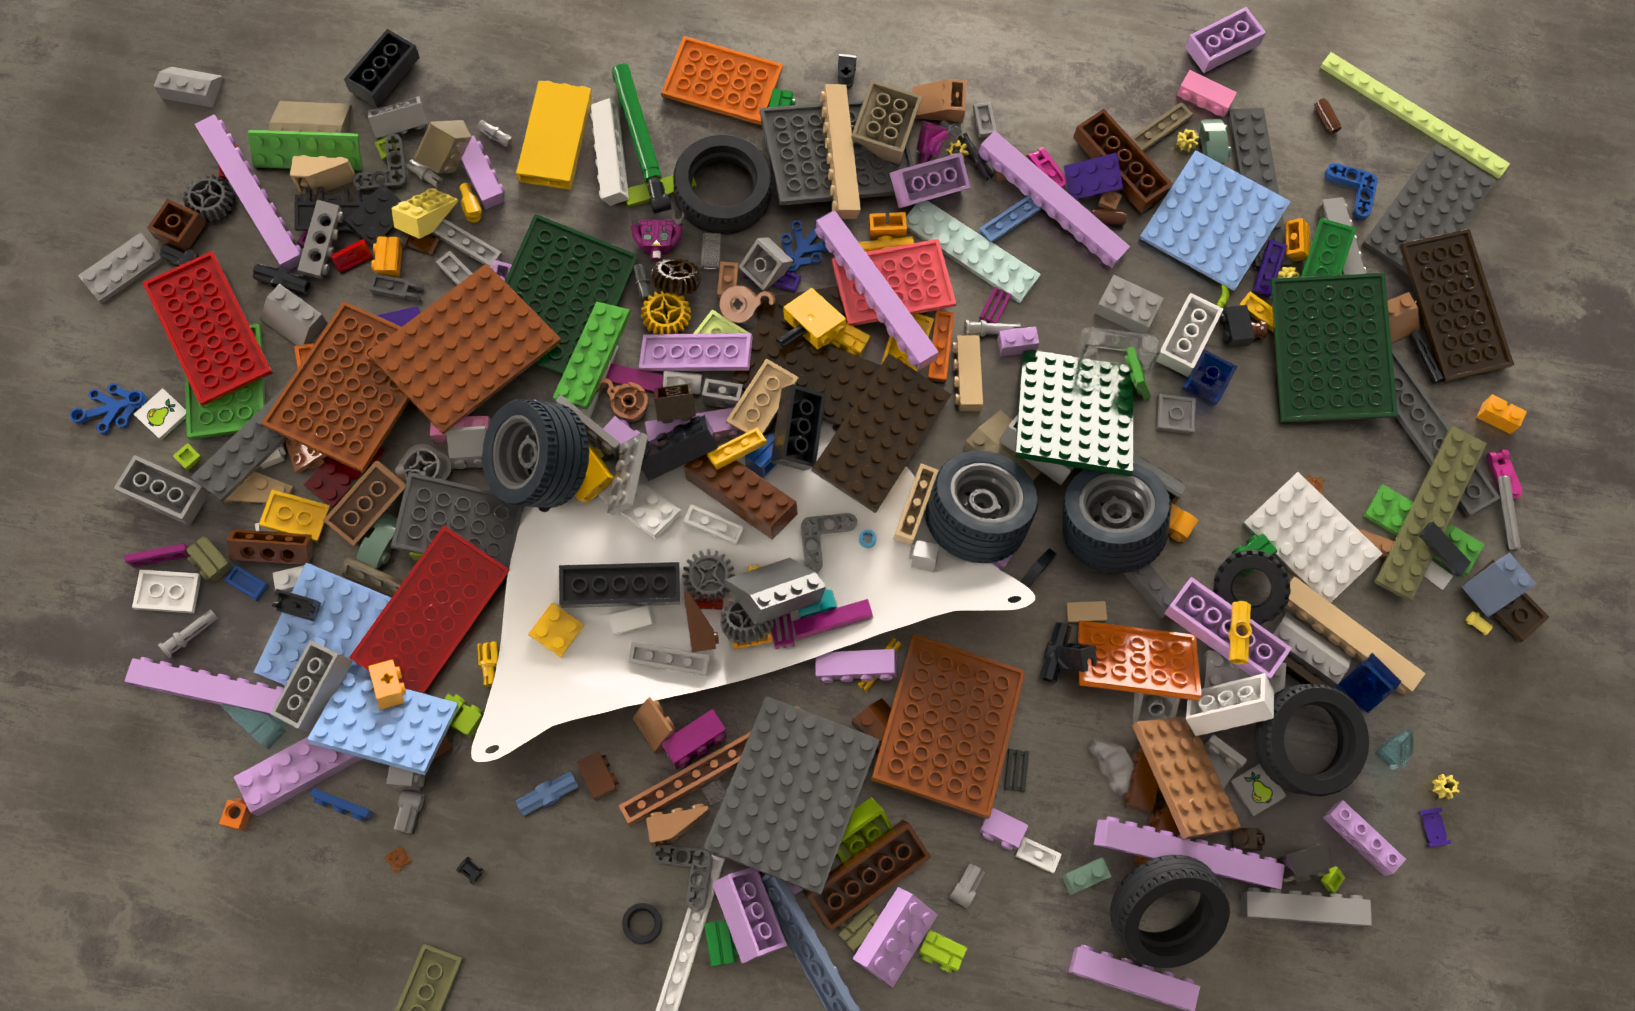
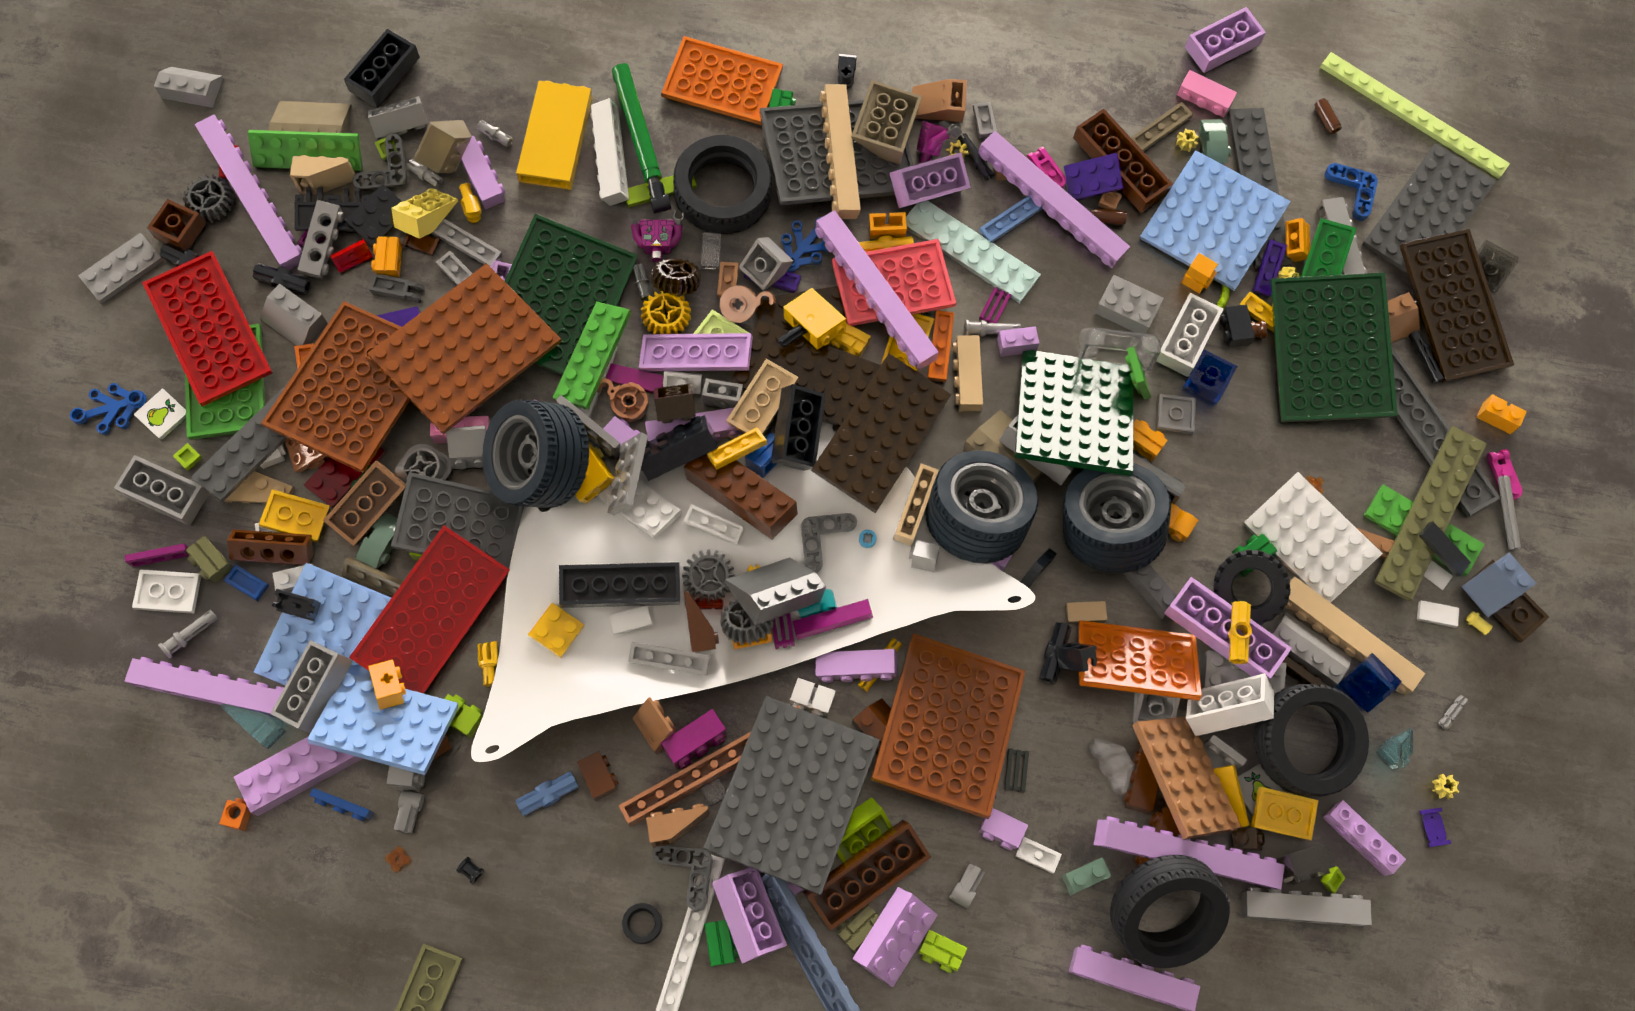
(811, 698): none -> white piece
(1146, 440): none -> light orange brick
(1200, 273): none -> light orange piece
(1231, 786): none -> yellow tile
(1284, 813): none -> yellow plate
(1438, 614): none -> white tile
(1453, 712): none -> light grey axle
(1496, 264): none -> clear smoke slope

